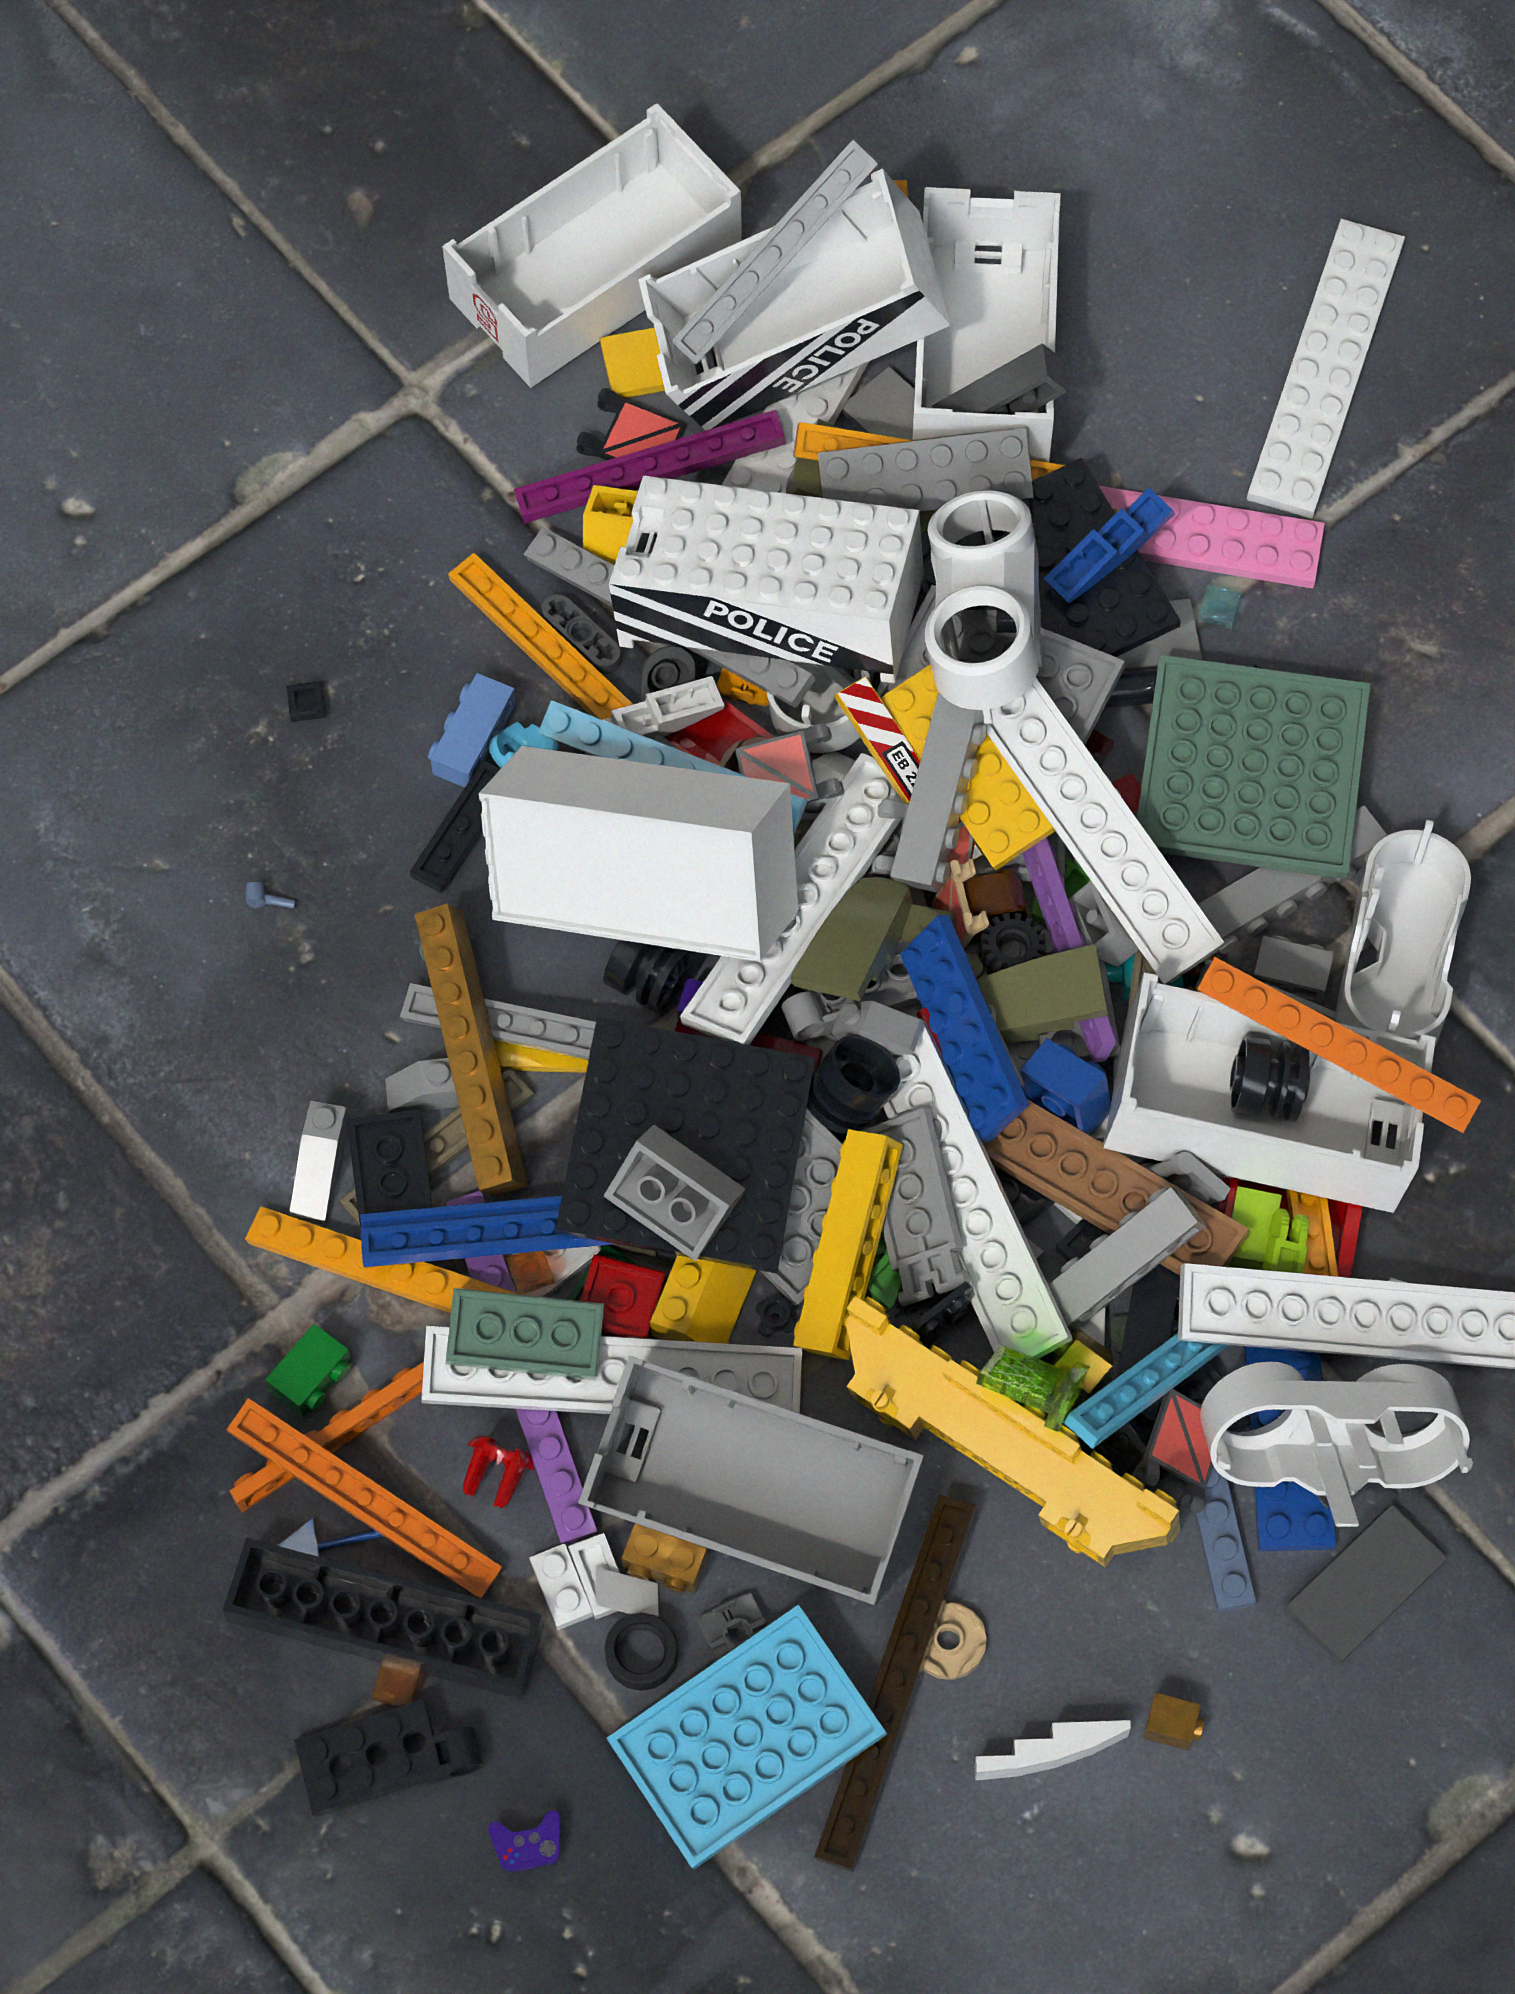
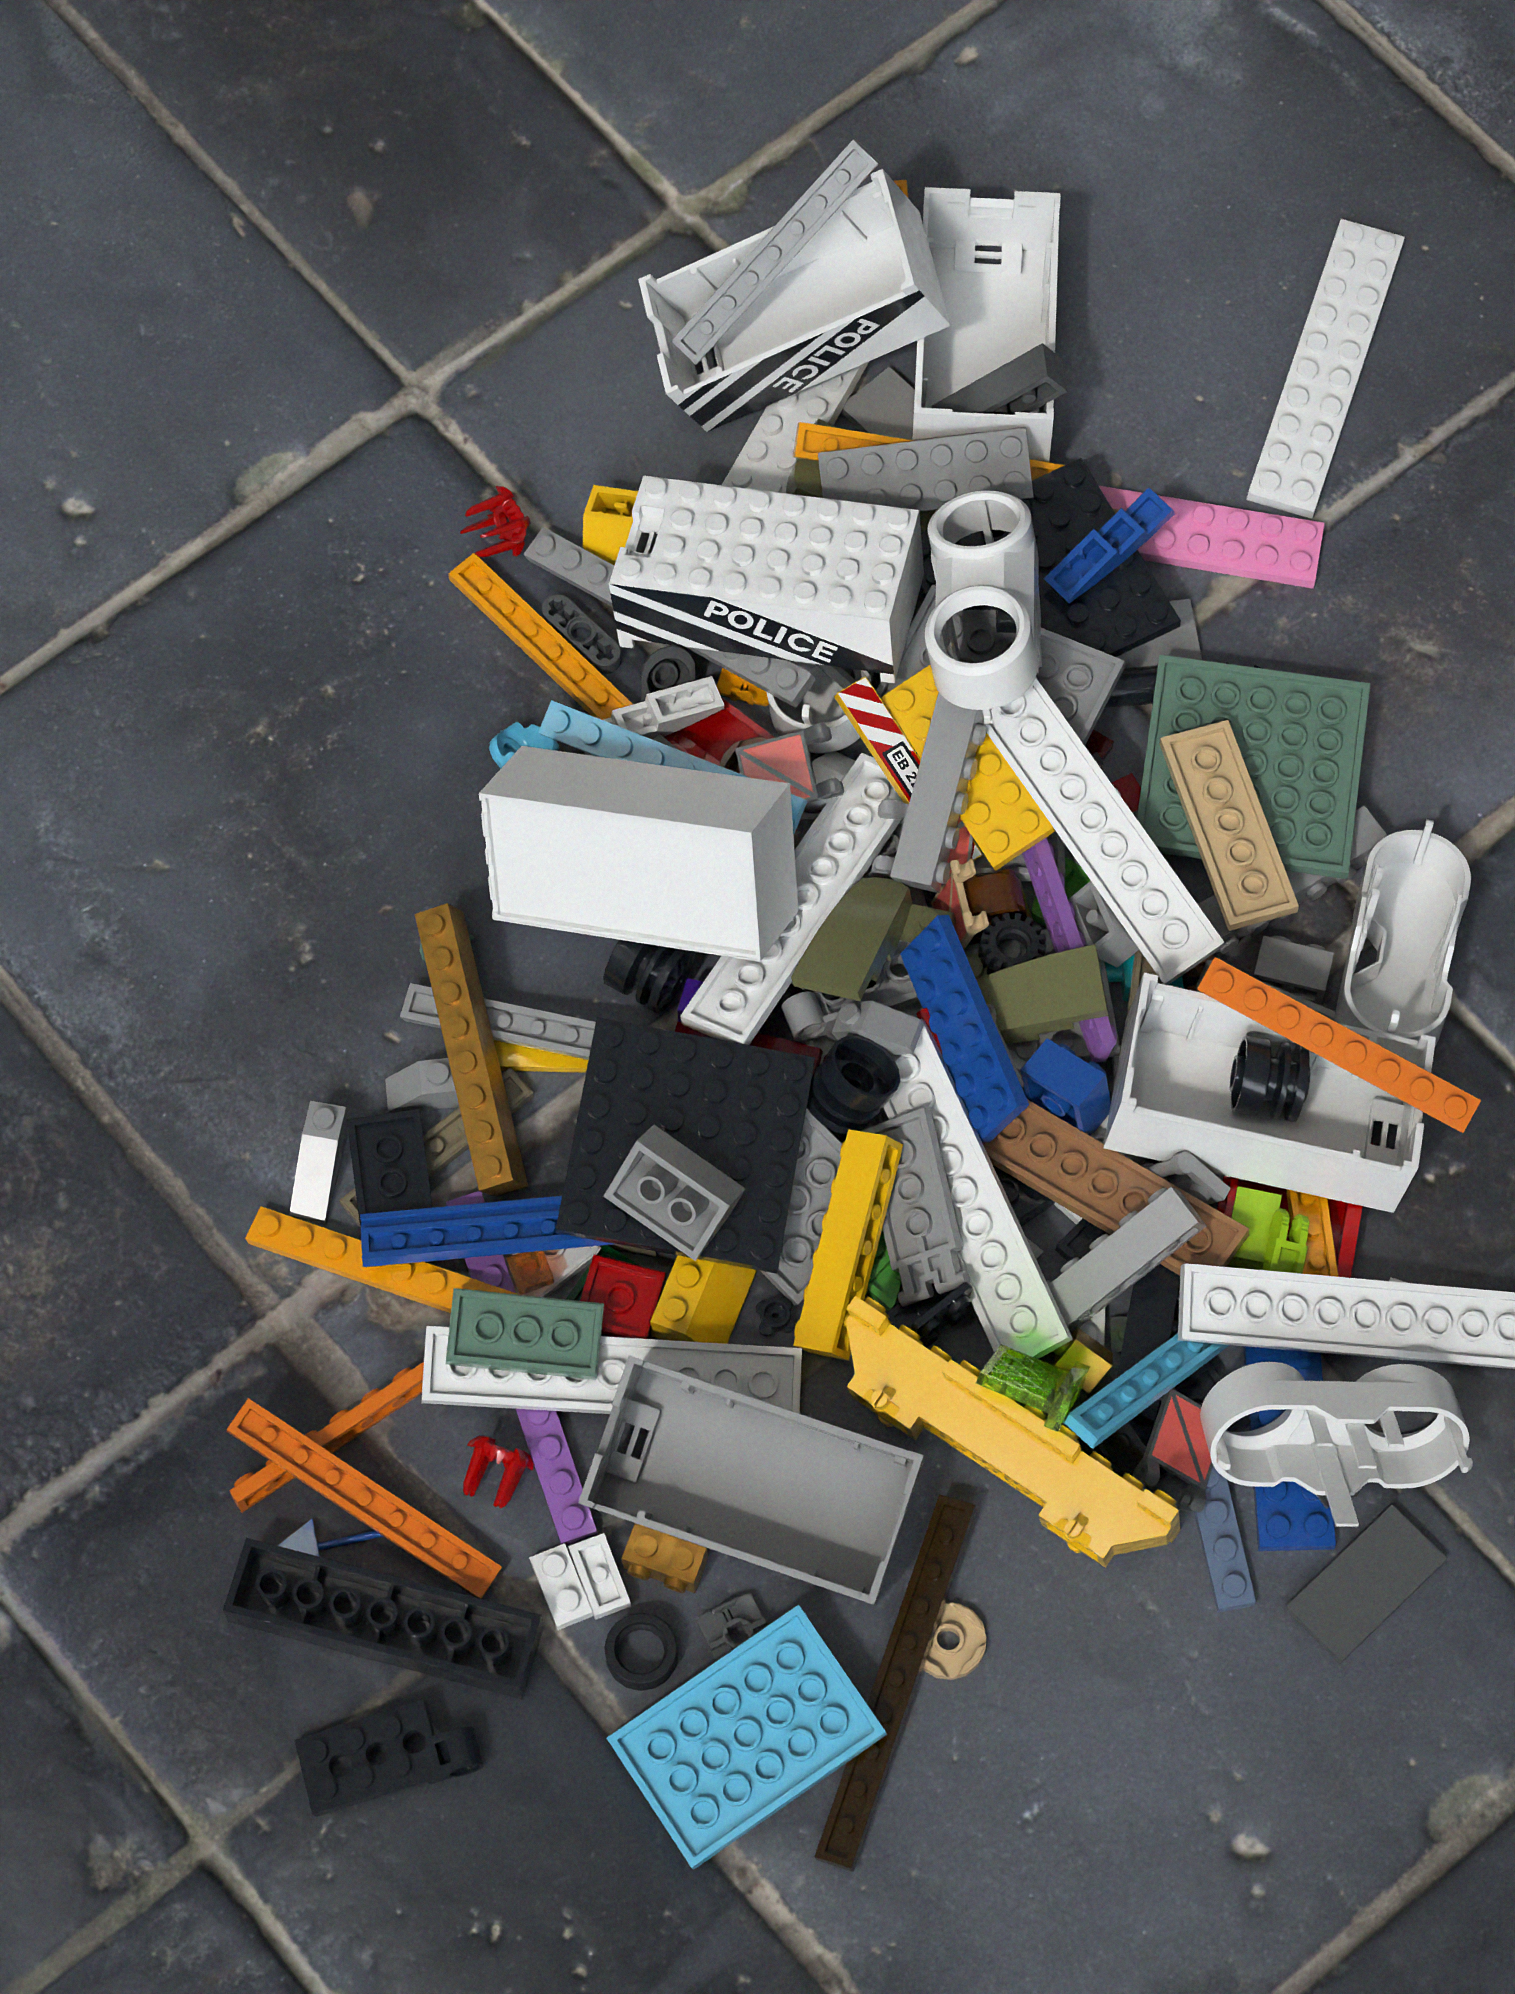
(257, 898): sand blue hand -> none
(306, 701): black tile -> none
(309, 1371): green brick -> none
(395, 1684): clear orange plate -> none
(454, 834): black plate -> none
(468, 731): medium blue brick -> none
(511, 532): none -> red piece
(530, 1847): dark purple piece -> none
(572, 253): white piece -> none
(625, 1593): white sticker -> none
(631, 430): flag -> none
(632, 363): yellow tile -> none
(661, 461): magenta plate -> none
(1066, 1744): white slope -> none
(1173, 1722): pearl gold brick -> none
(1219, 606): clear light blue plate -> none
(1228, 825): none -> tan plate

